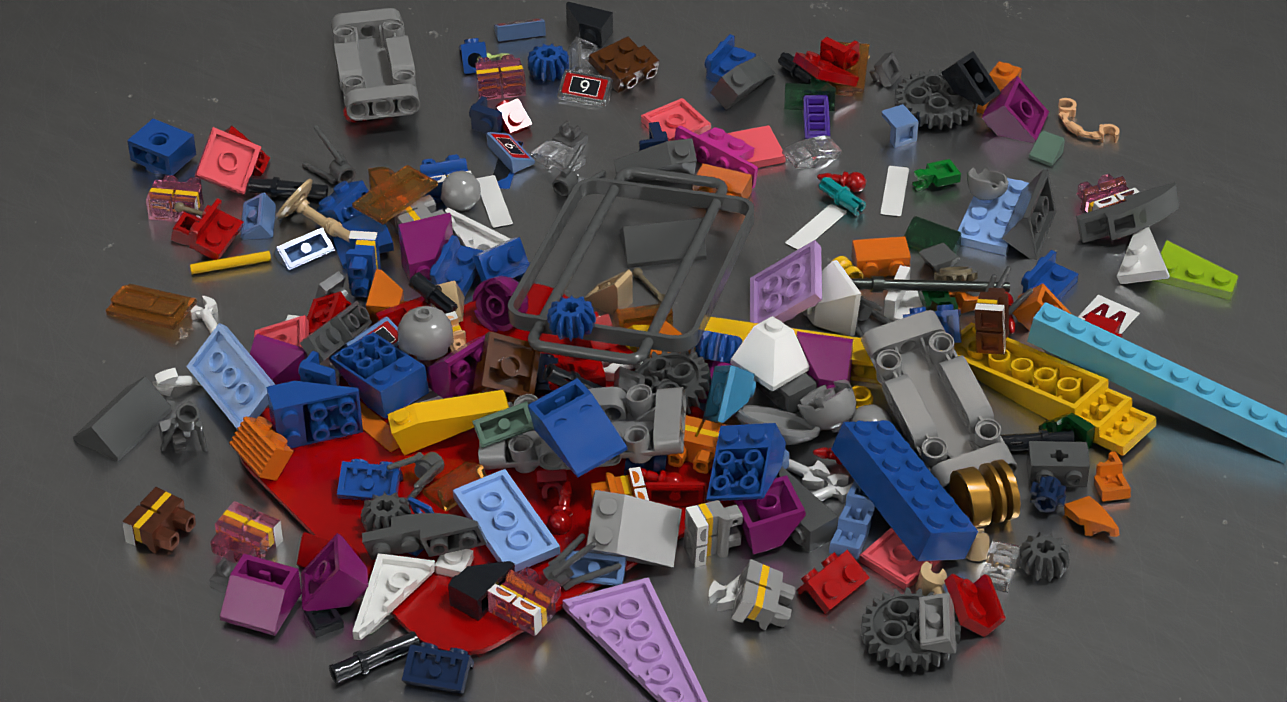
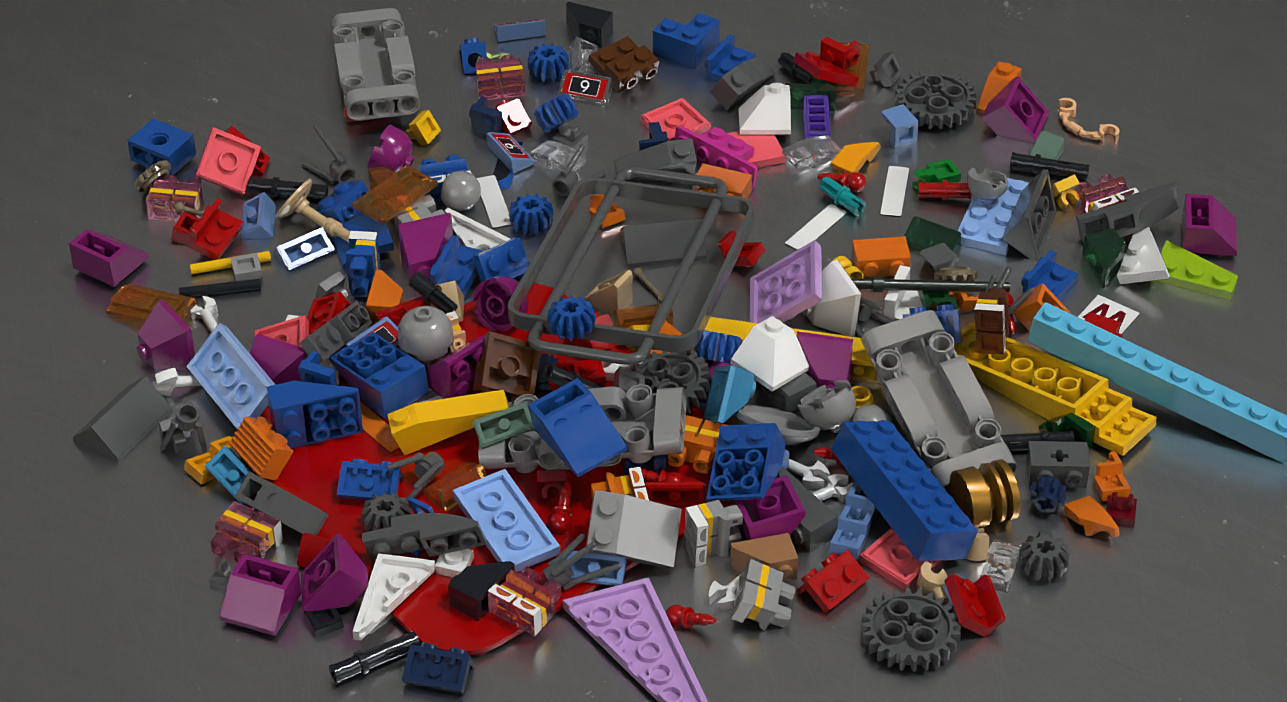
(104, 256): none -> magenta slope
(155, 172): none -> dark tan gear
(157, 521): copper hips -> none
(165, 340): none -> magenta slope
(195, 465): none -> light orange slope
(220, 288): none -> black bar
(228, 470): none -> dark azure slope
(246, 267): none -> light grey plate
(281, 505): none -> dark grey slope
(393, 150): none -> magenta cylinder
(423, 128): none -> yellow tile
(531, 214): none -> blue gear
(556, 112): none -> blue gear
(614, 214): none -> orange slope
(686, 617): none -> red bar
(687, 43): none -> blue brick
(749, 254): none -> red bracket
(766, 111): none -> white slope
(771, 551): none -> medium nougat slope
(854, 156): none -> light orange slope
(937, 623): light grey slope -> none
(944, 190): none -> red pin
(971, 80): black slope -> none
(1054, 167): none -> black pin
(1064, 189): none -> yellow tile
(1104, 254): none -> clear green slope
(1122, 509): none -> dark red tile
(1208, 226): none -> magenta slope

